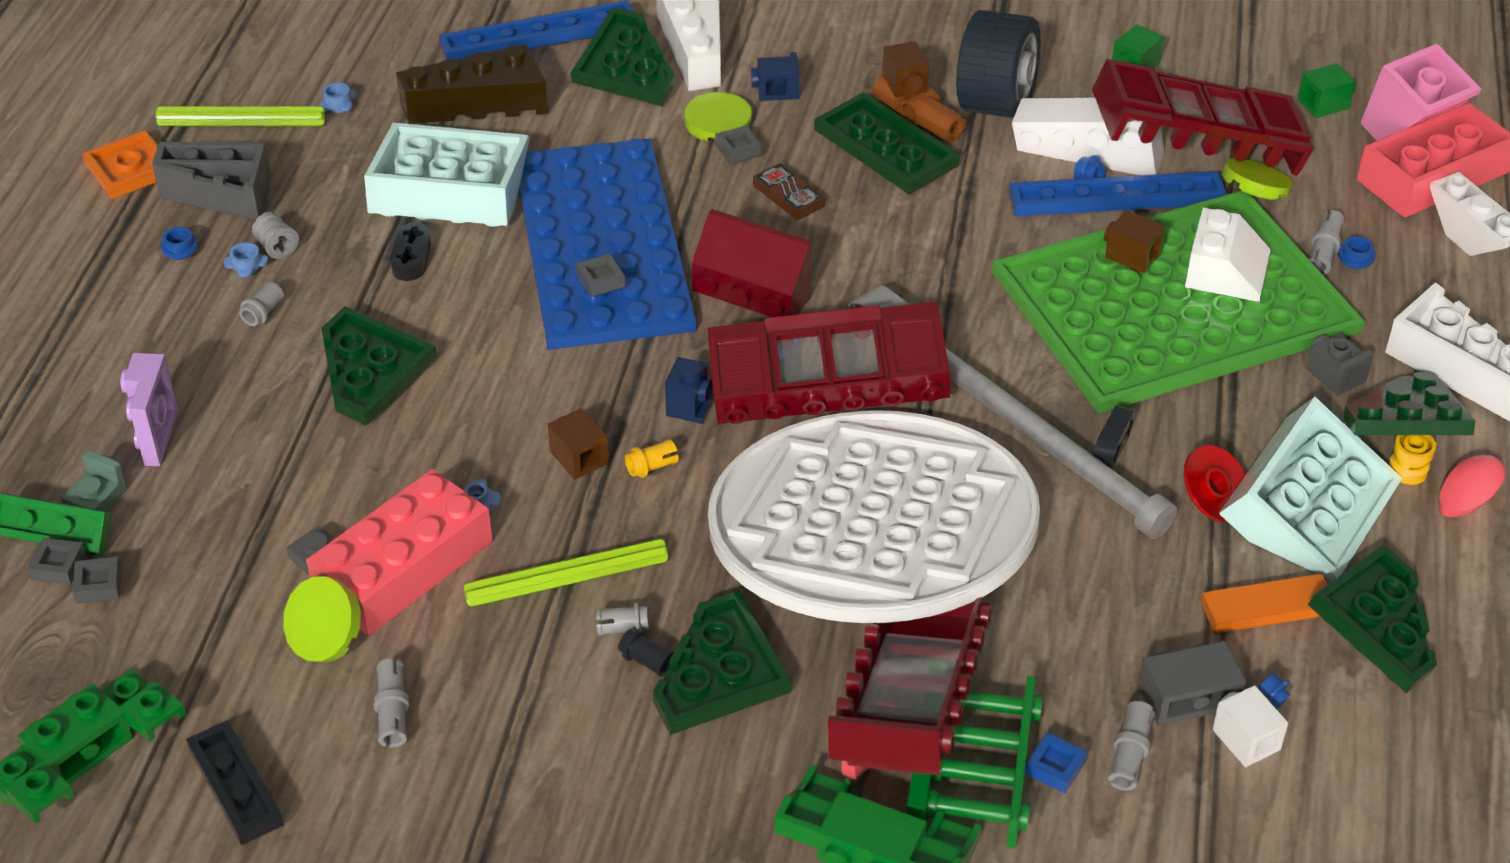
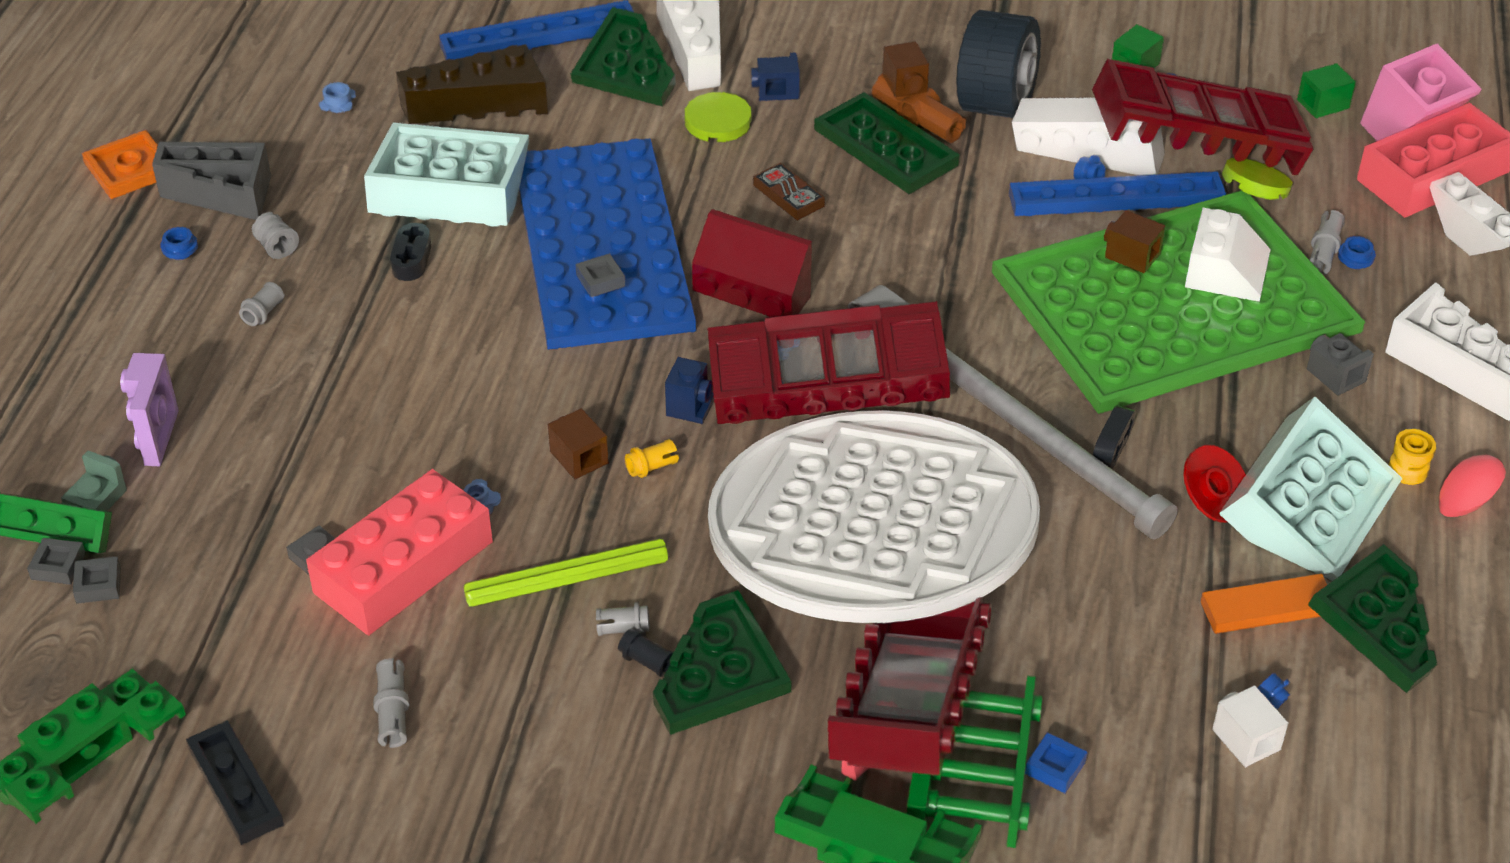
(240, 116): lime axle -> none
(245, 259): medium blue plate -> none
(321, 619): lime tile -> none
(370, 363): dark green plate -> none
(738, 144): dark grey plate -> none
(1131, 746): light grey pin -> none
(1189, 681): dark grey brick -> none
(1409, 407): dark green plate -> none

